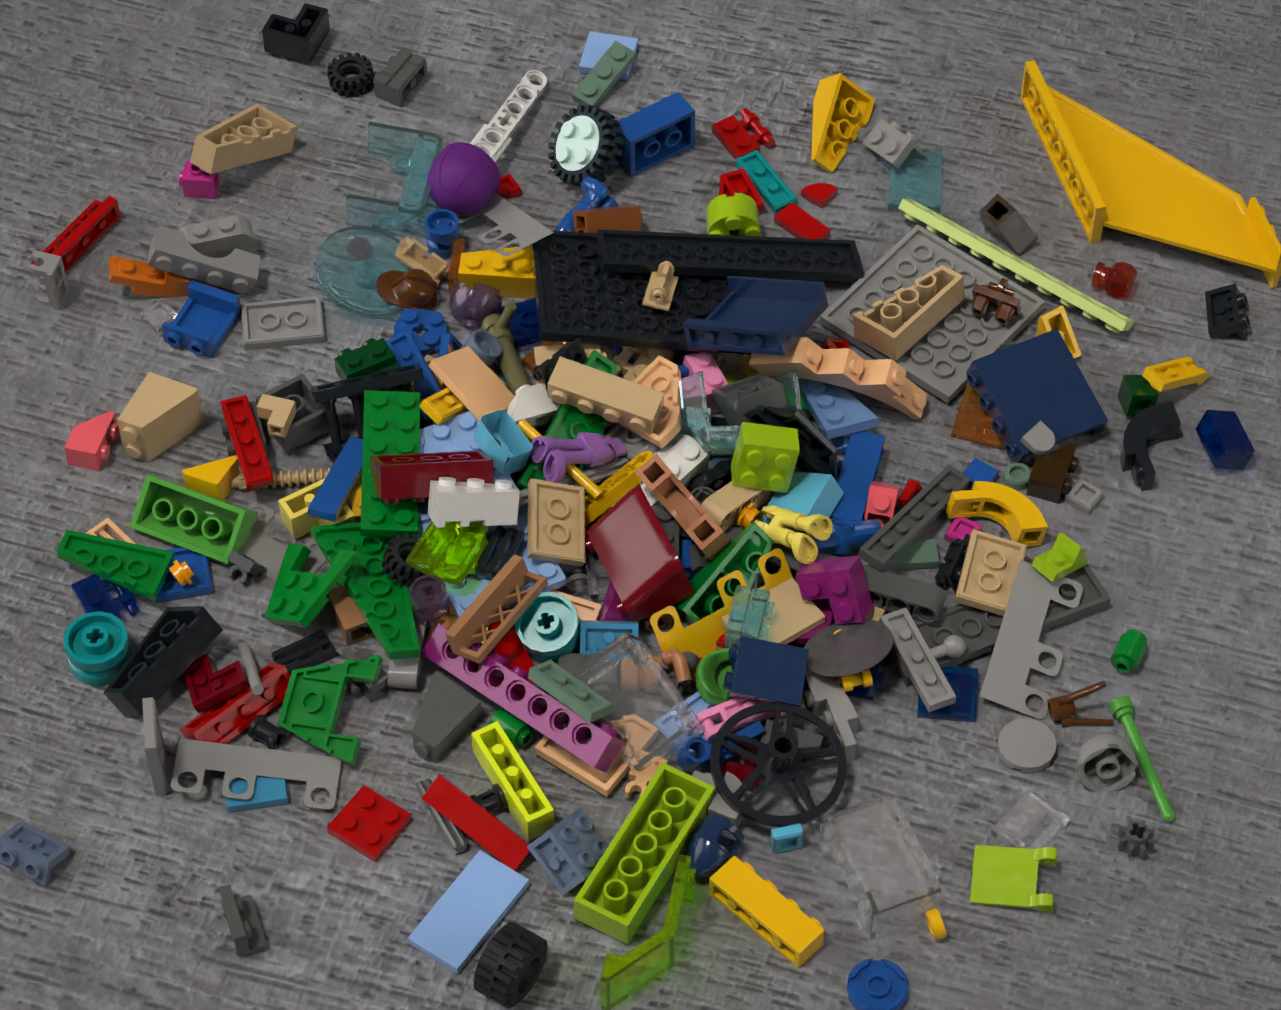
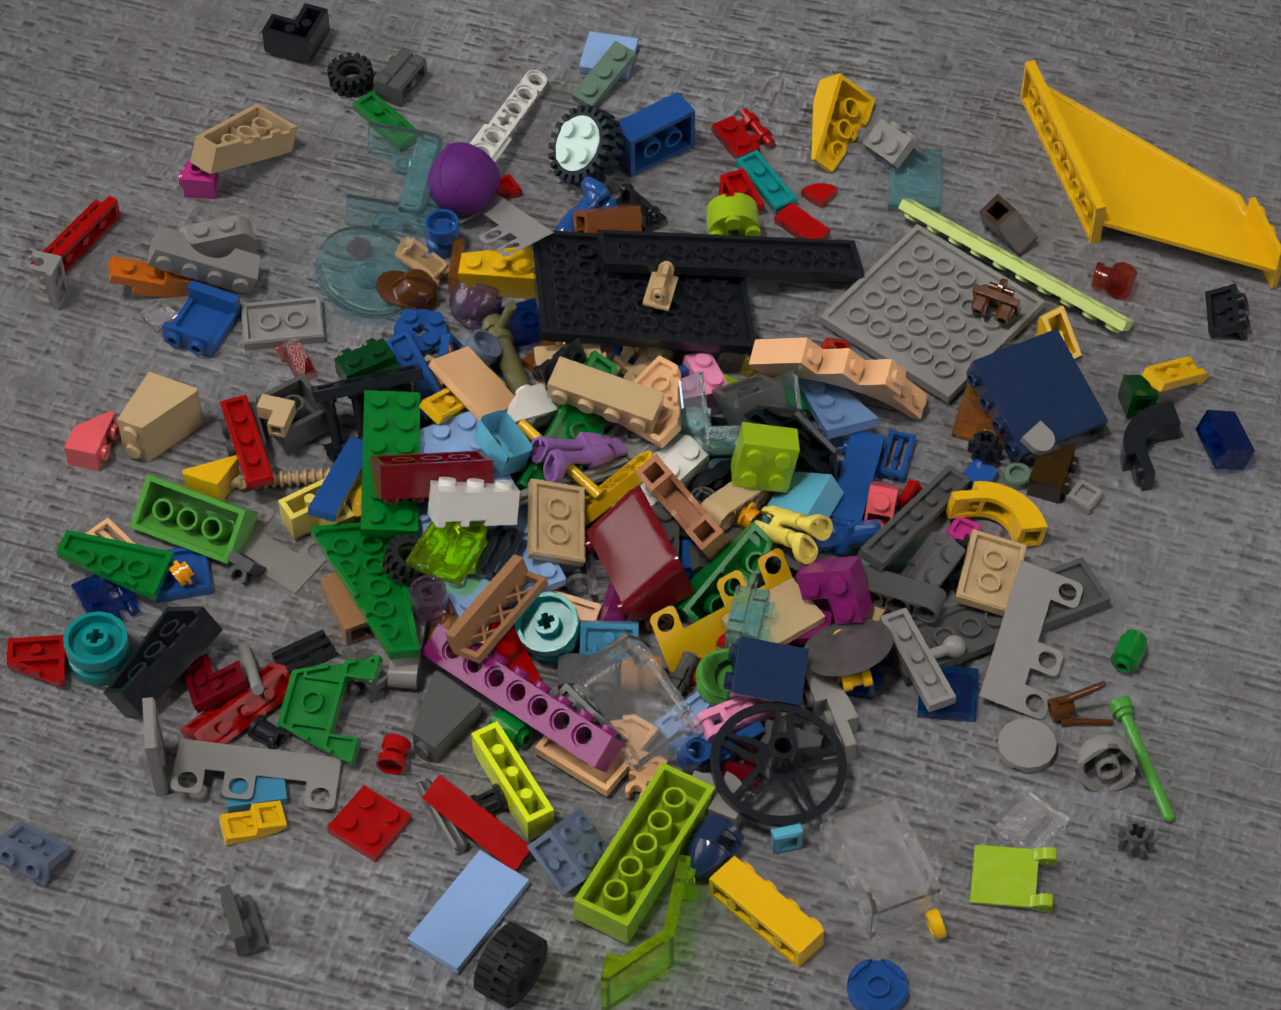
(39, 658): none -> red wing
(250, 825): none -> yellow slope
(295, 355): none -> clear red piece
(300, 594): green wing -> none
(376, 110): none -> green tile
(393, 756): none -> red wheel
(570, 691): sand green plate -> none
(650, 213): none -> black hinge
(680, 664): nougat arm -> none
(759, 316): dark blue panel -> none
(892, 472): none -> blue tile
(912, 312): tan wedge -> none
(934, 559): none -> dark grey brick
(985, 447): none -> black gear
(1060, 560): lime slope -> none

